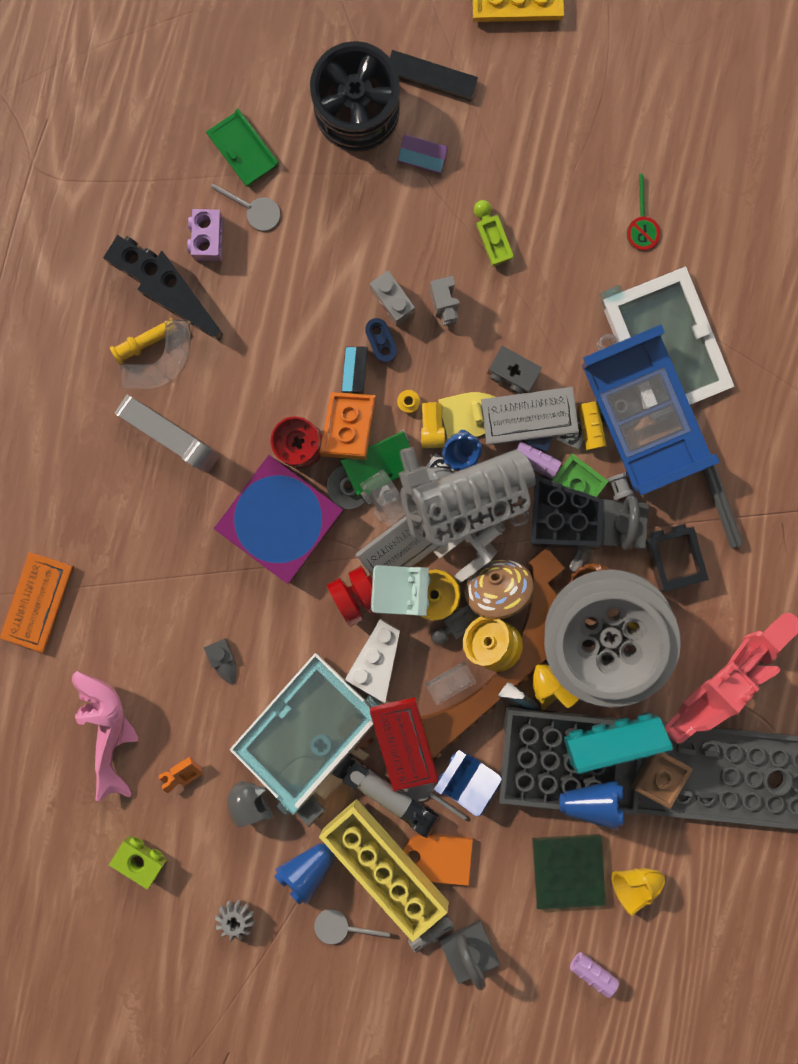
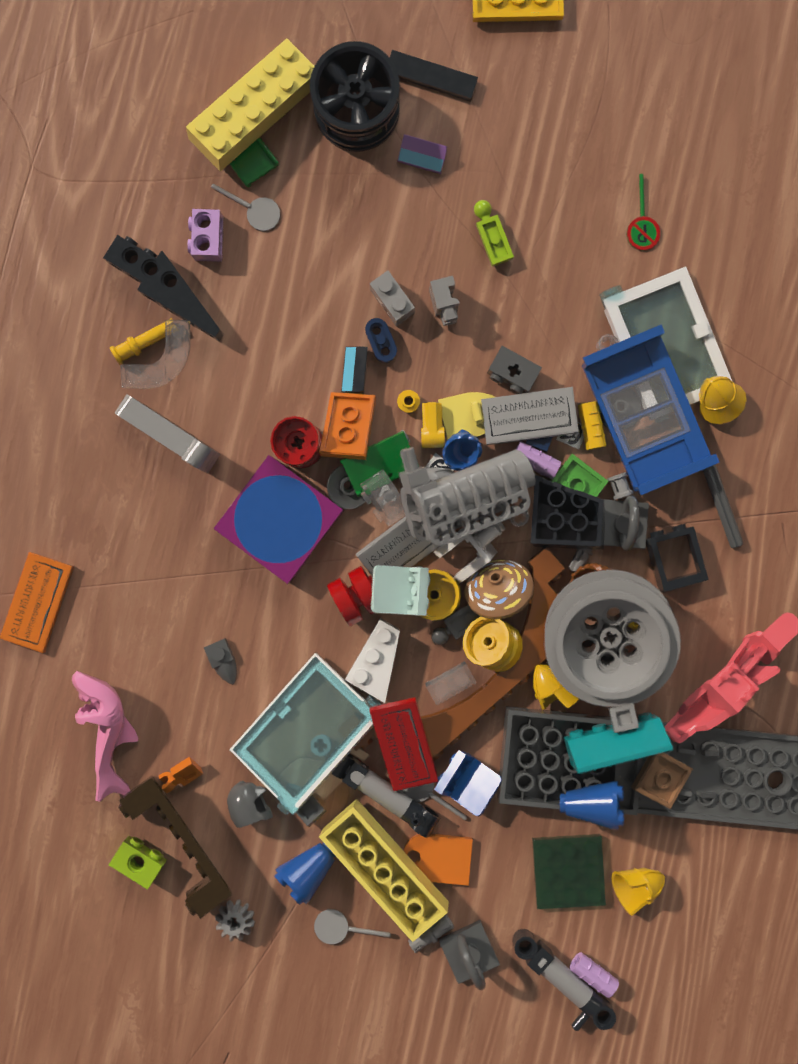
(209, 891): none -> dark brown plate
(251, 105): none -> light yellow brick
(517, 698): slope -> none
(544, 962): none -> black piece
(623, 717): none -> light grey tile
(721, 400): none -> yellow helmet

